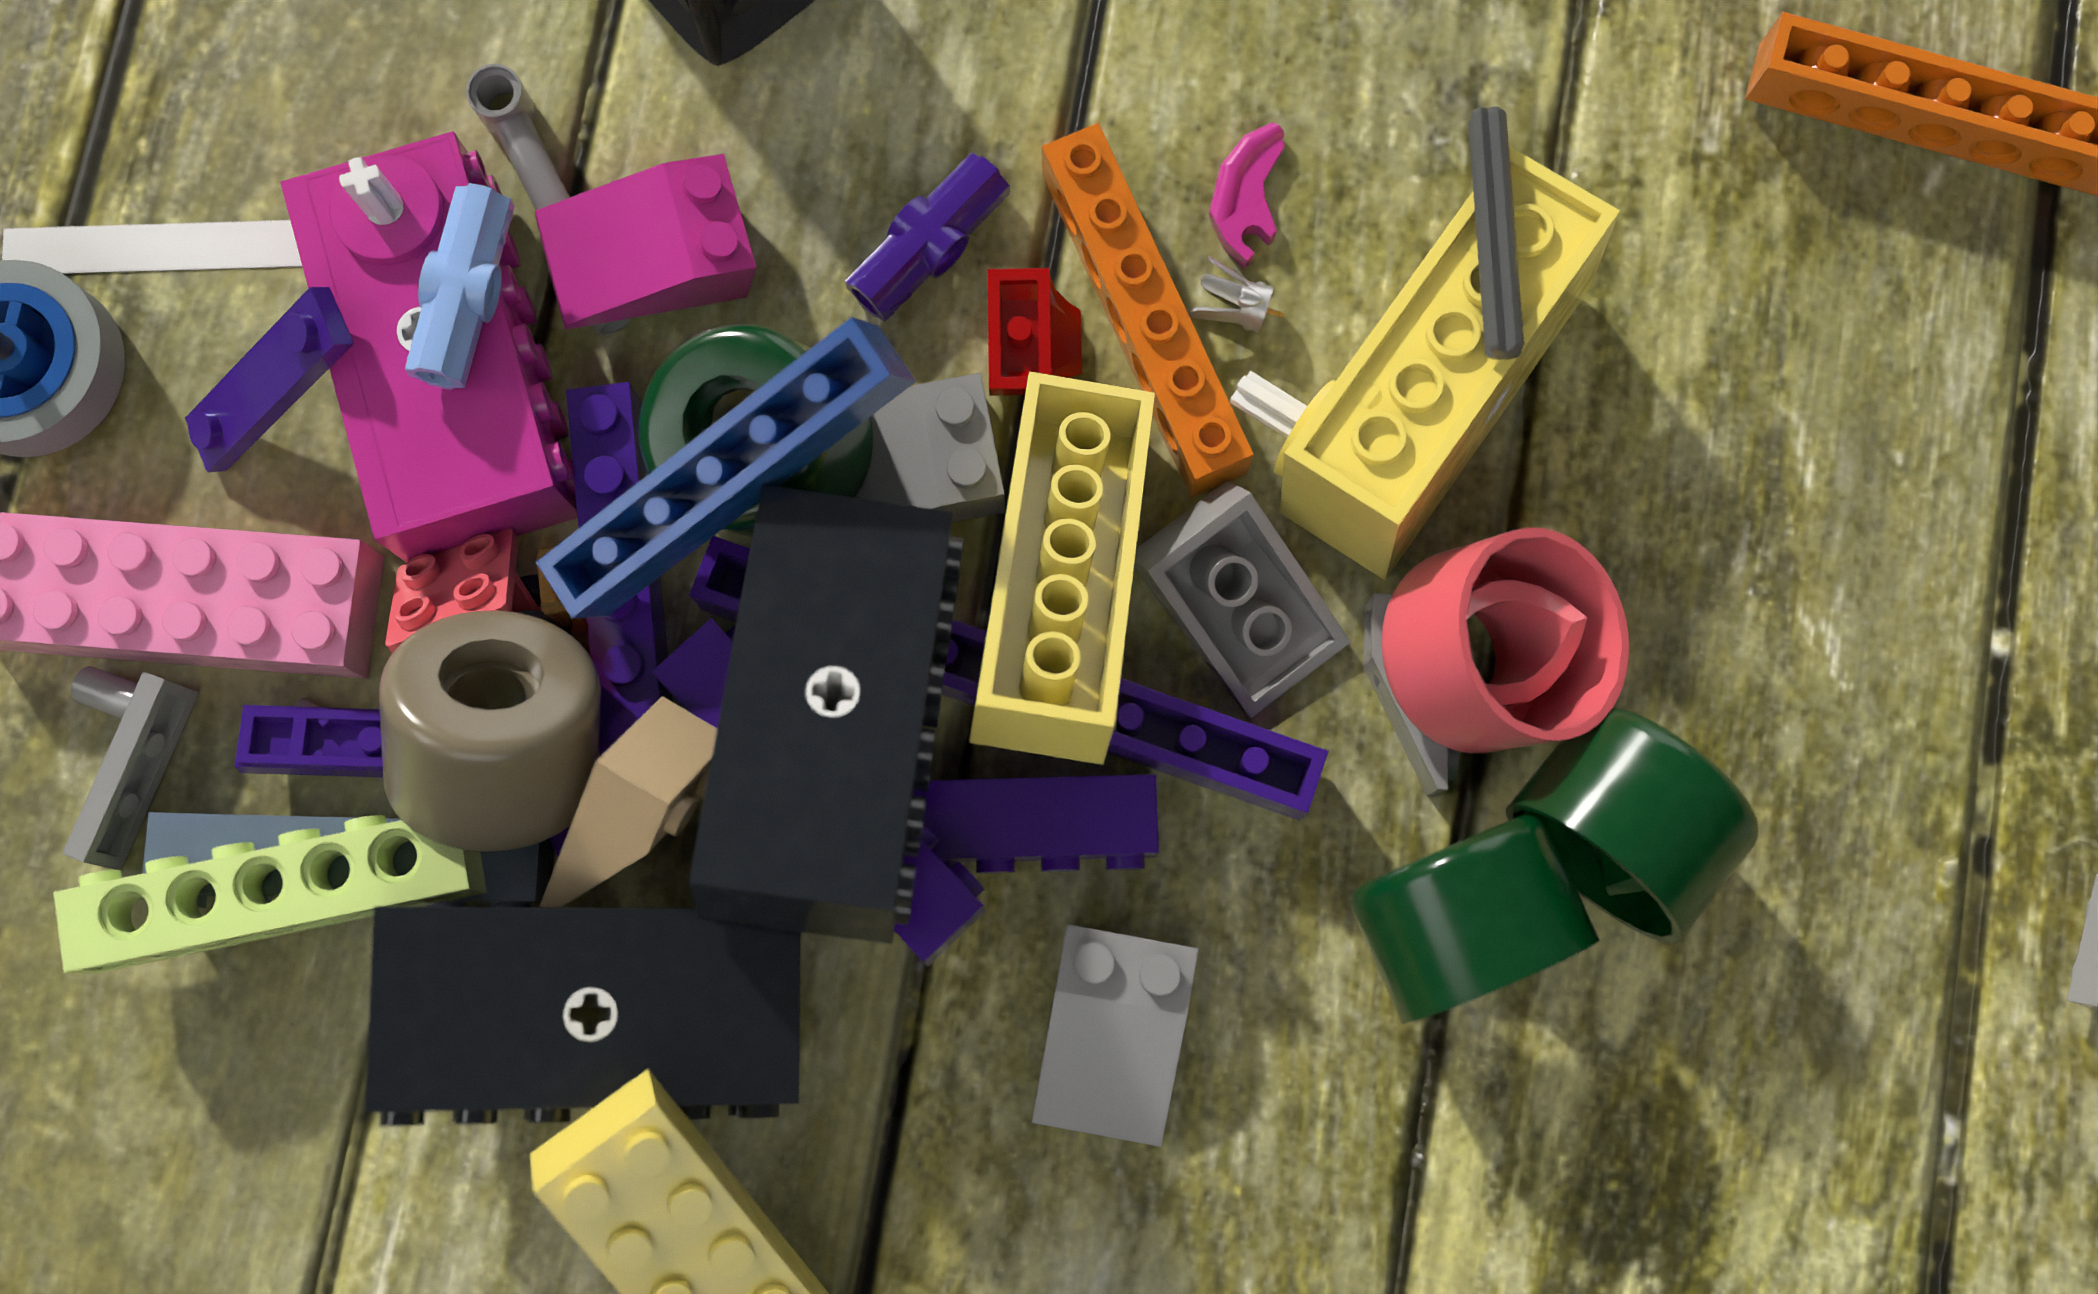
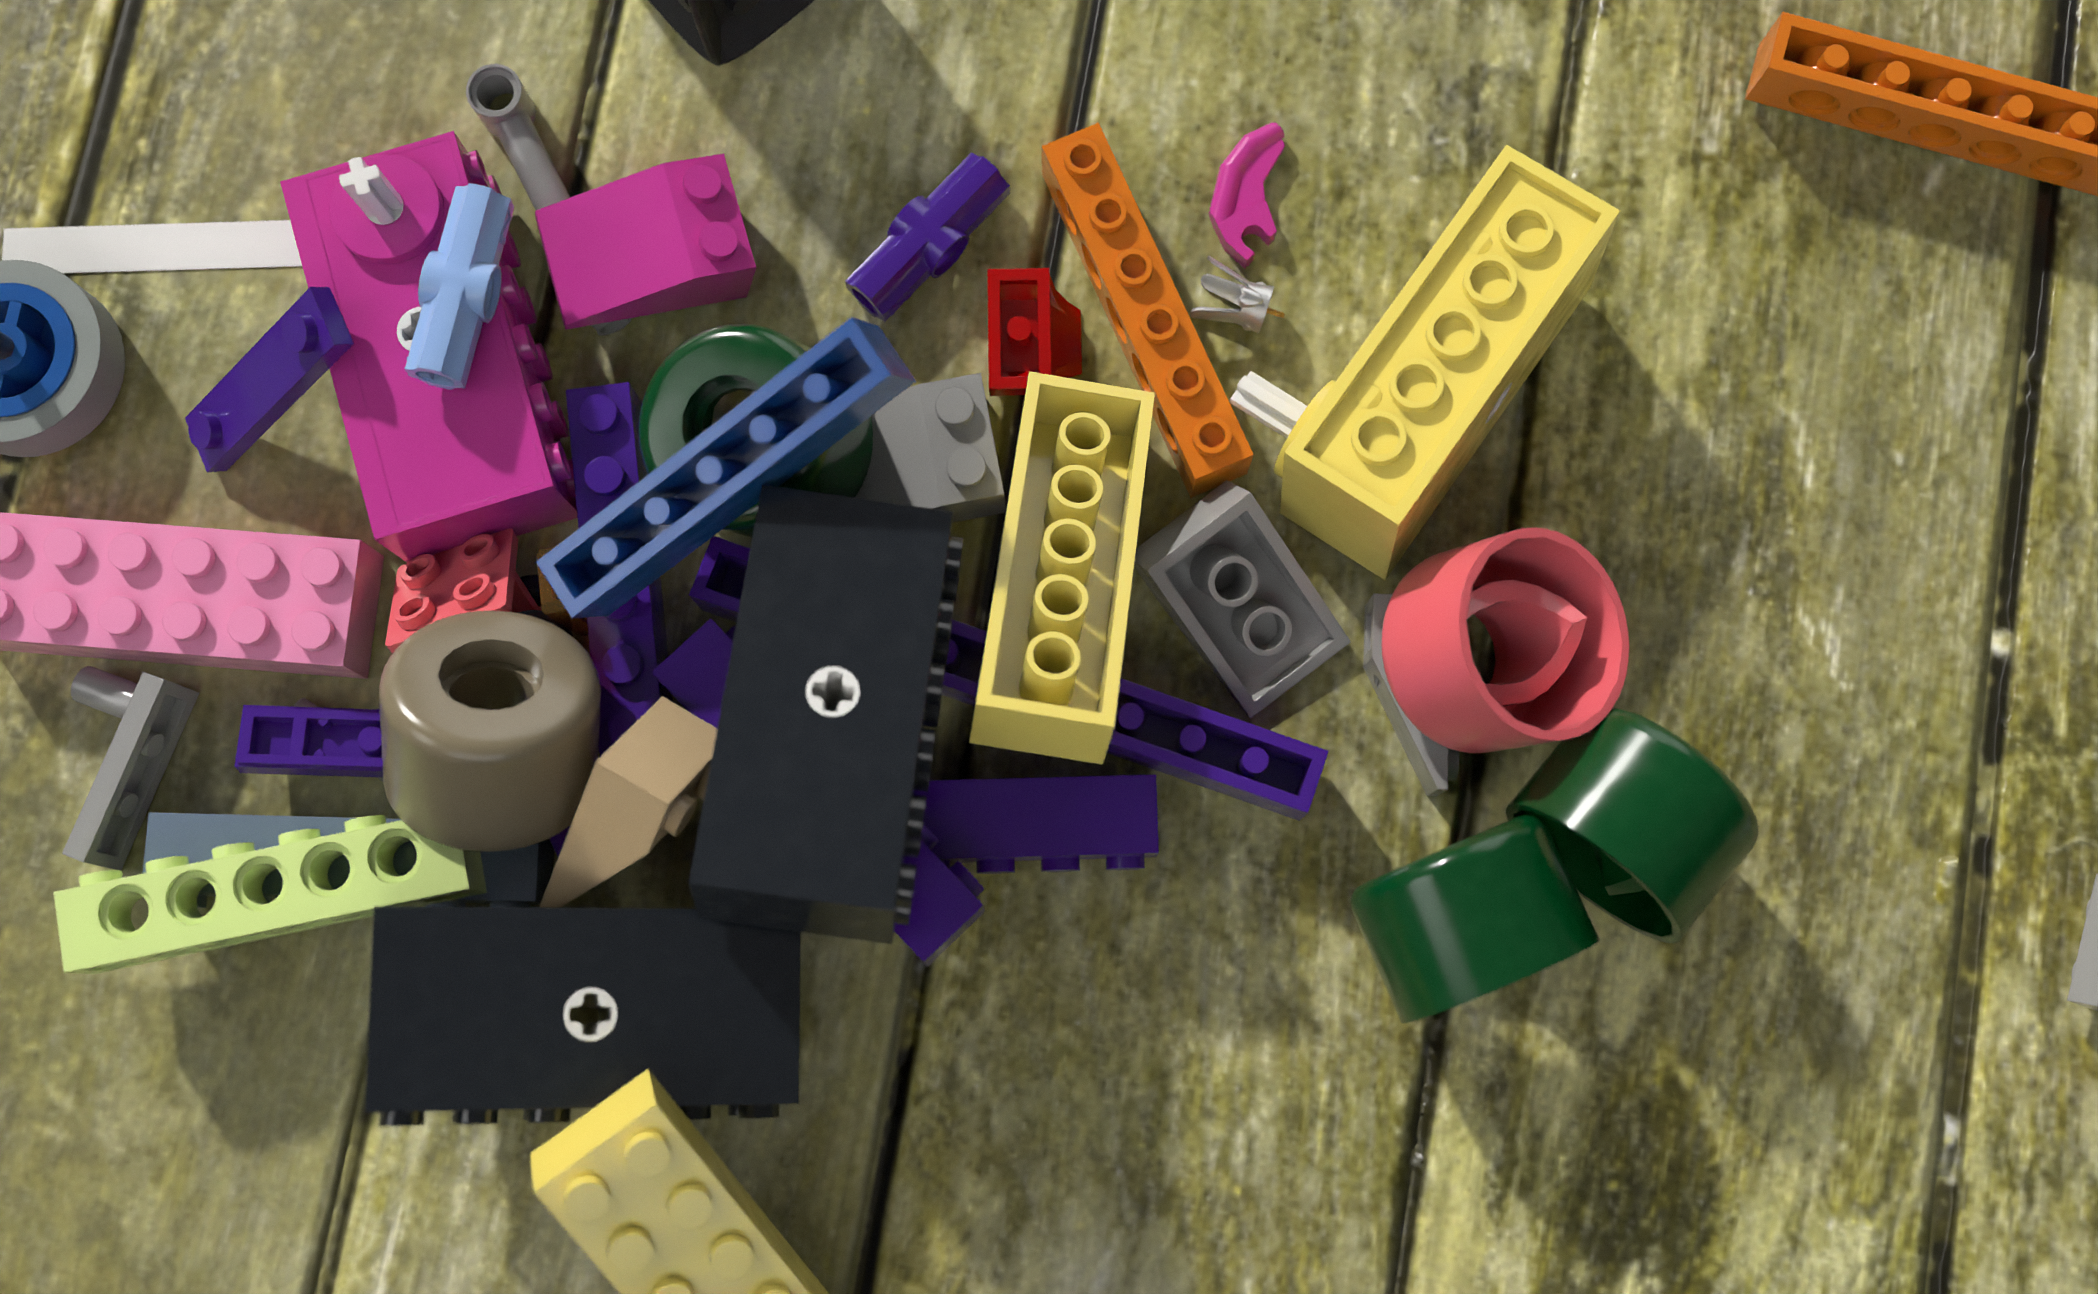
(1115, 1035): light grey slope -> none
(1496, 234): dark grey axle -> none

